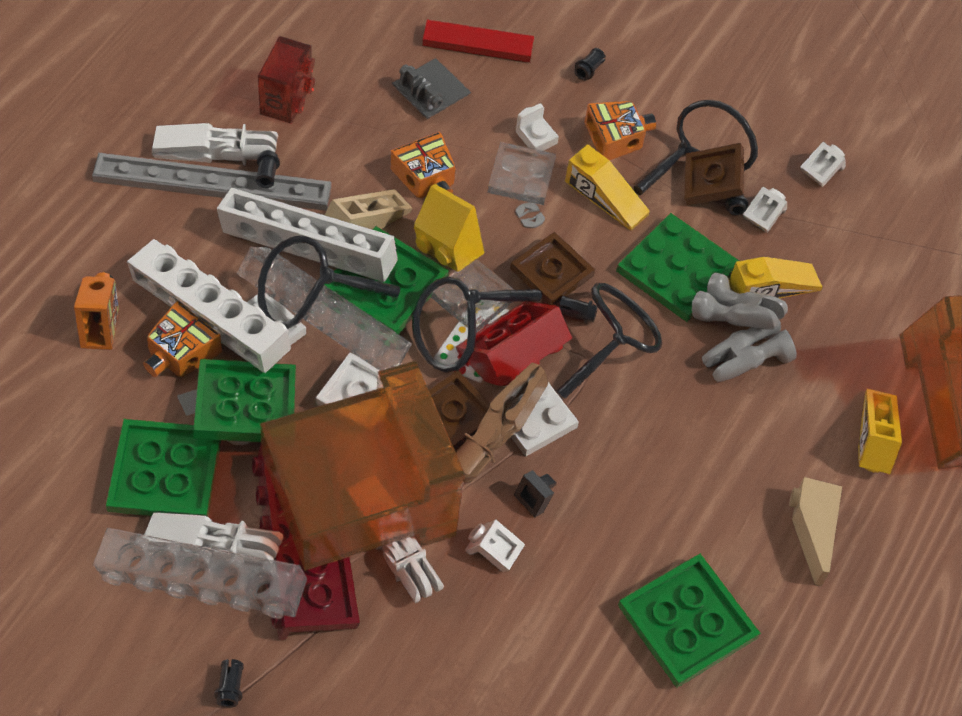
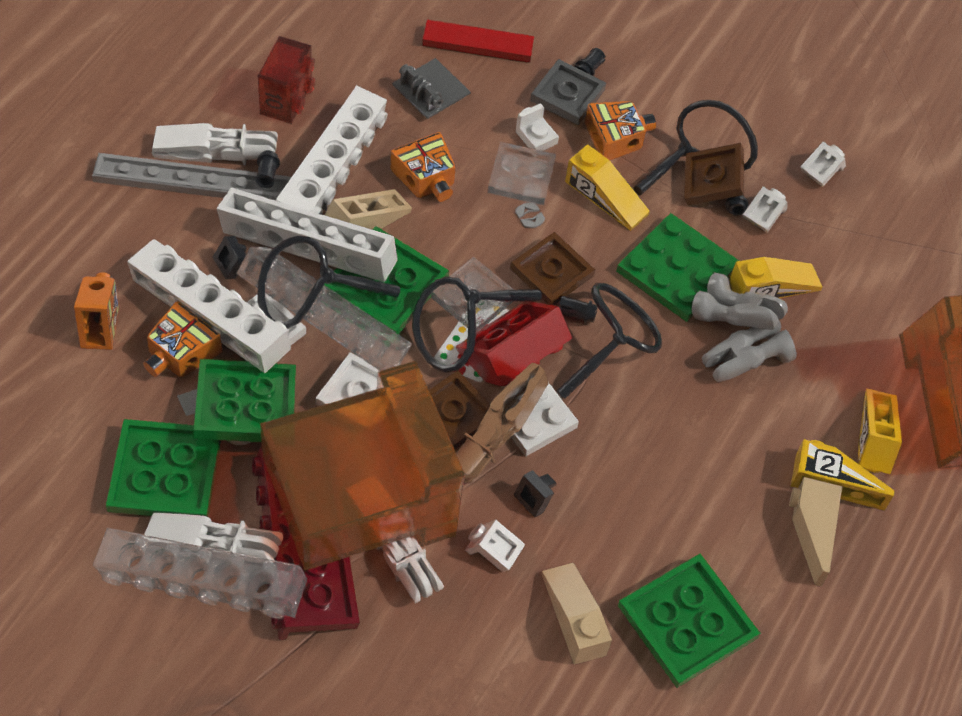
(229, 256): none -> black tile
(229, 685): black pin -> none
(335, 152): none -> white brick
(448, 229): yellow slope -> none
(568, 91): none -> dark grey plate
(577, 613): none -> tan slope
(832, 466): none -> yellow slope

